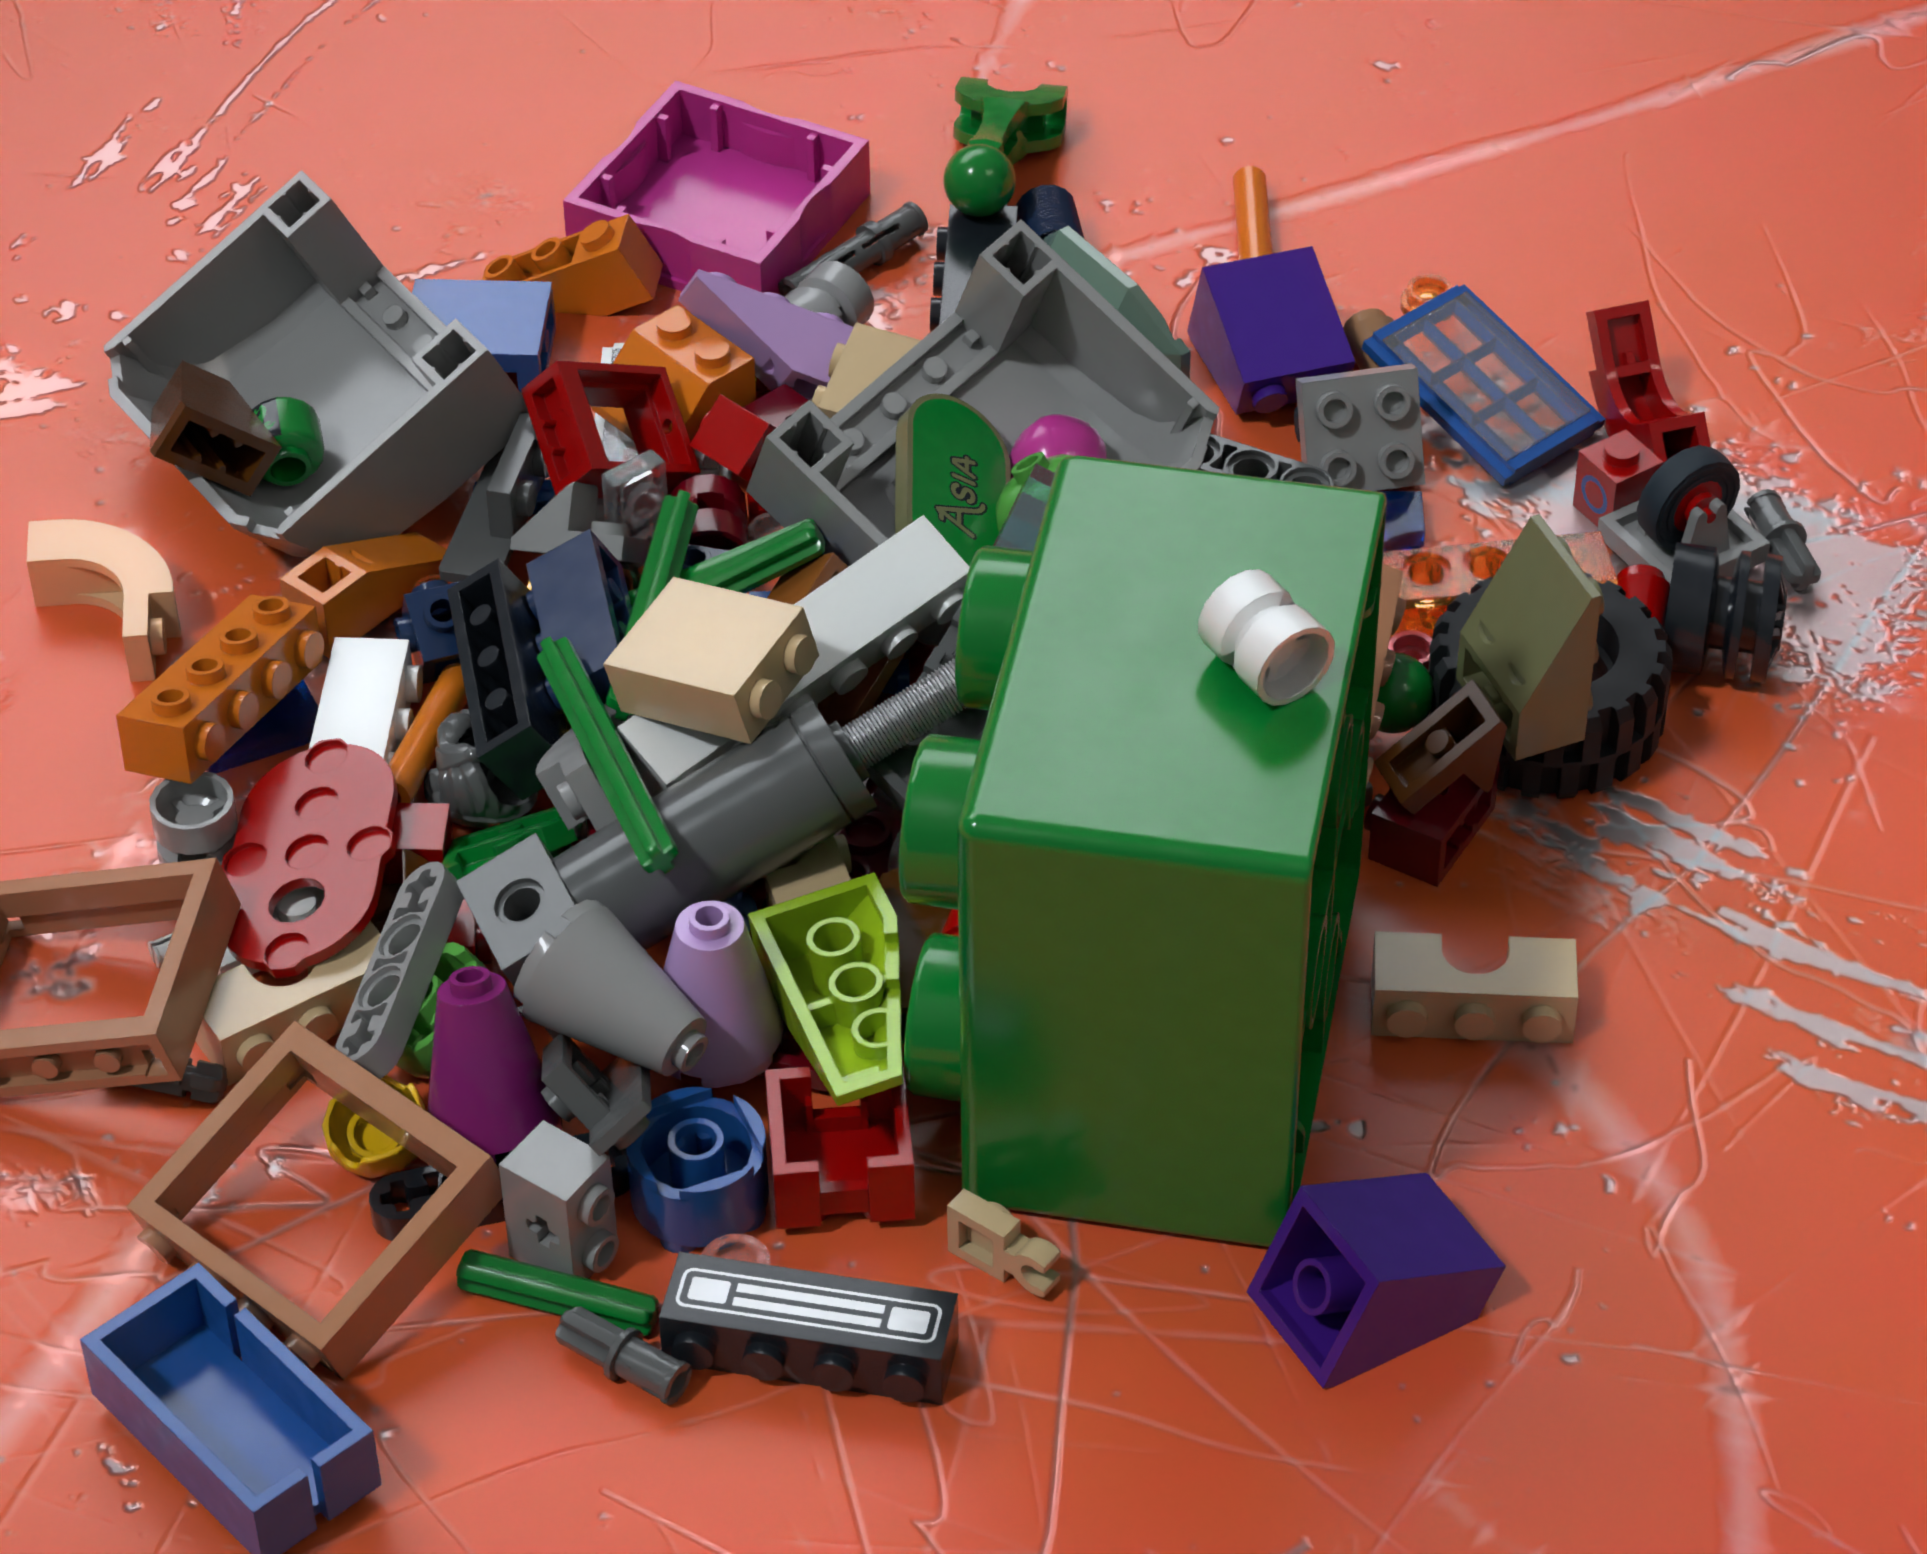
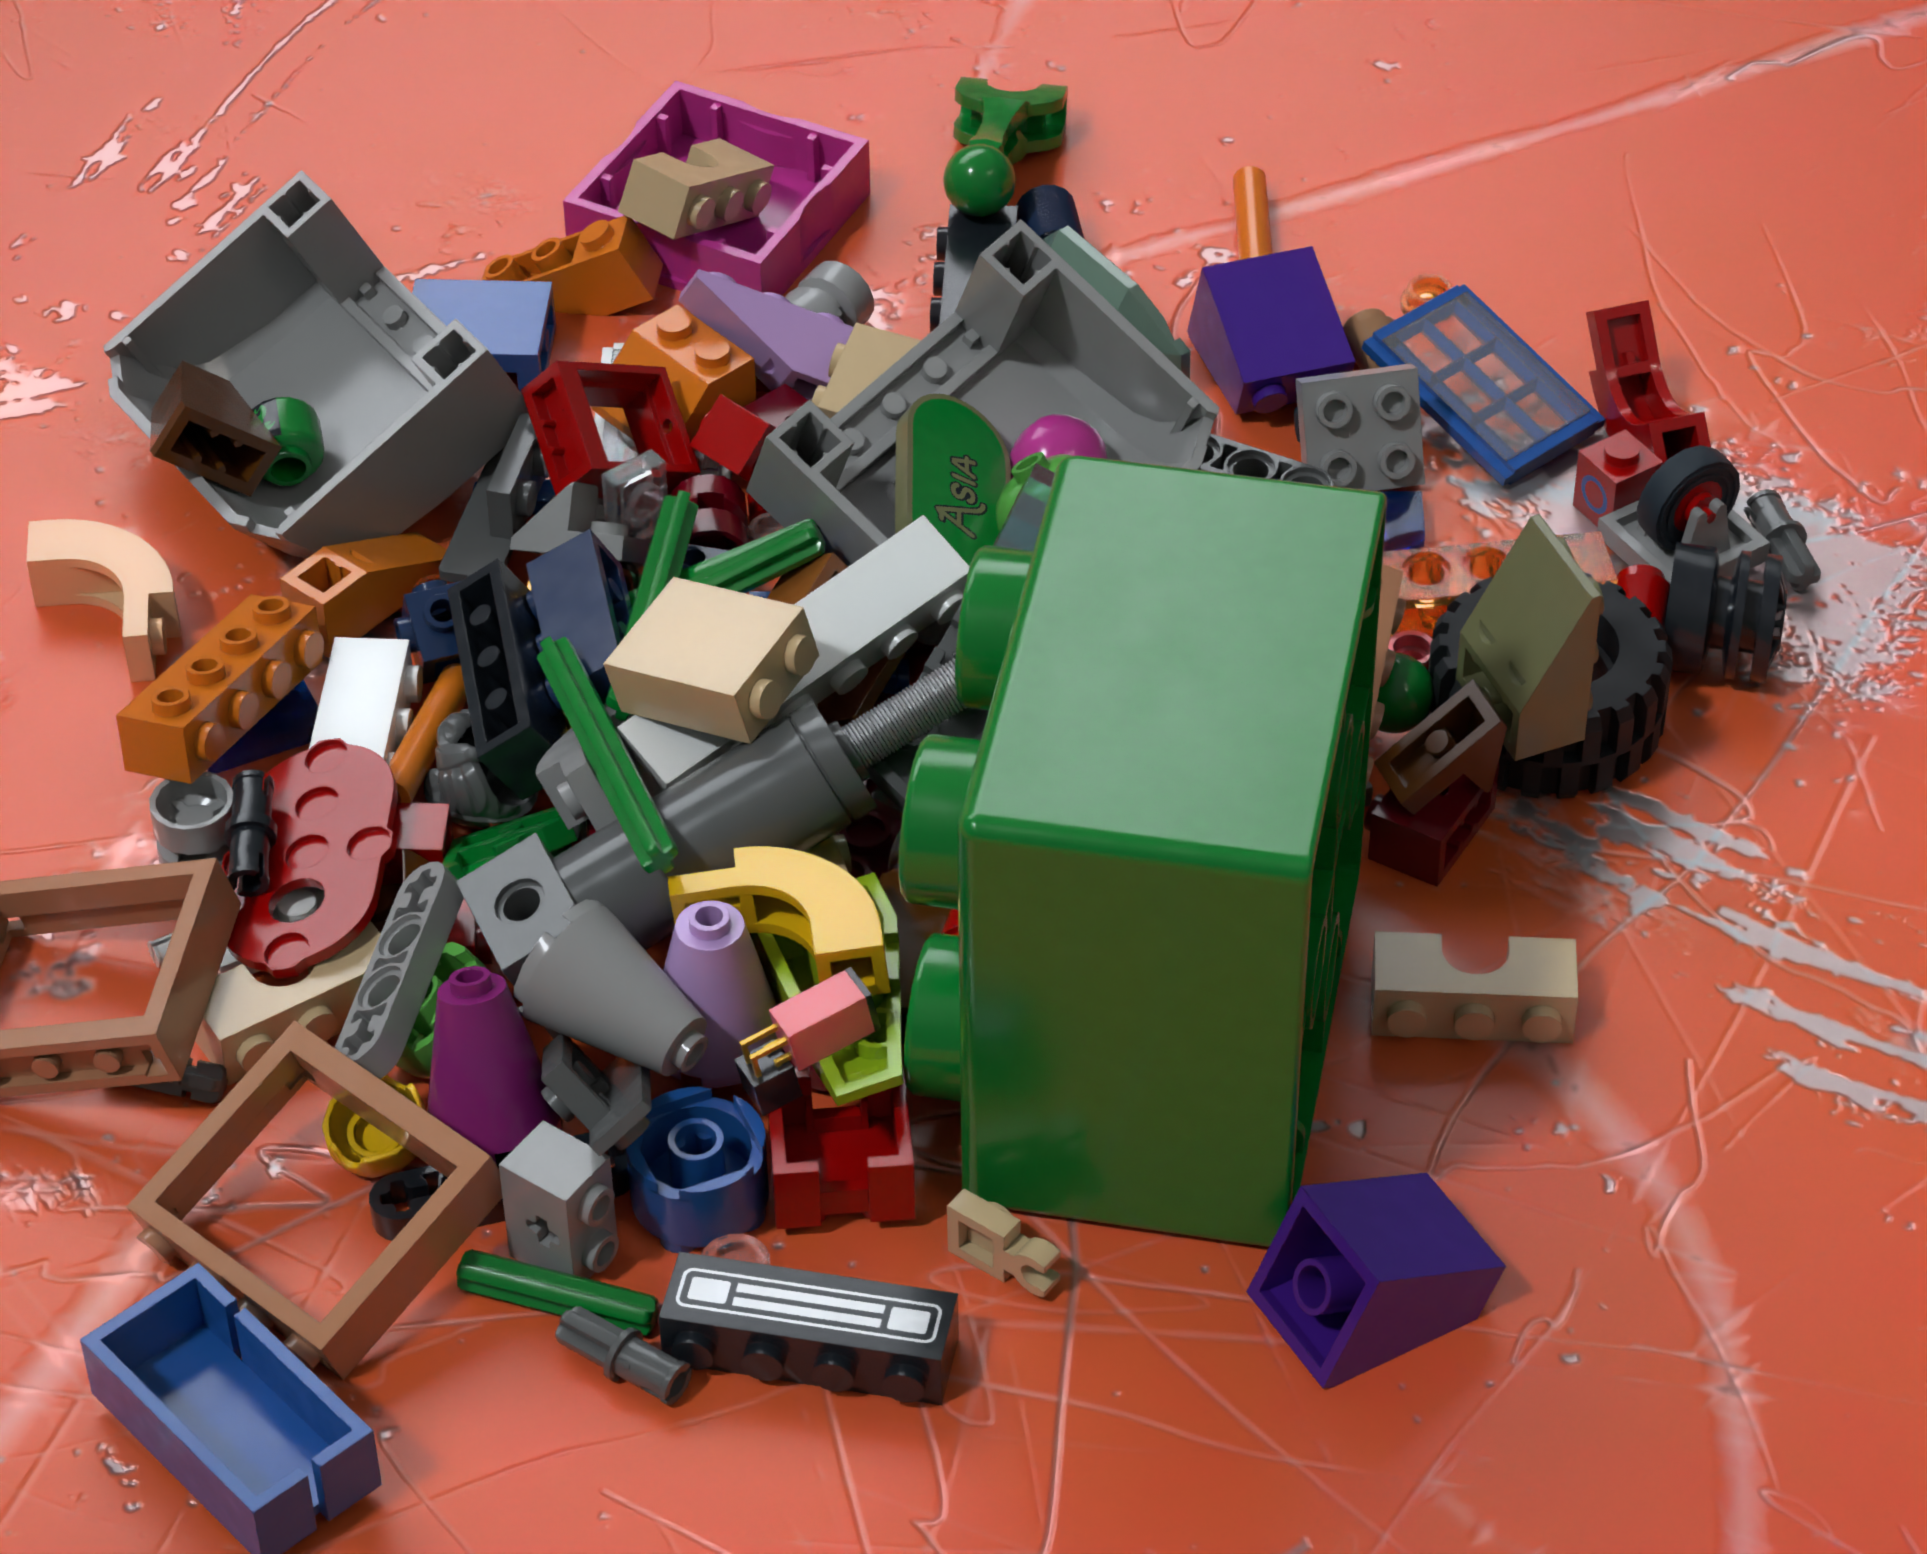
(250, 833): none -> black pin
(708, 191): none -> tan arch
(799, 899): none -> yellow arch
(808, 1031): none -> piece
(890, 233): dark grey pin -> none
(1266, 637): white wheel -> none

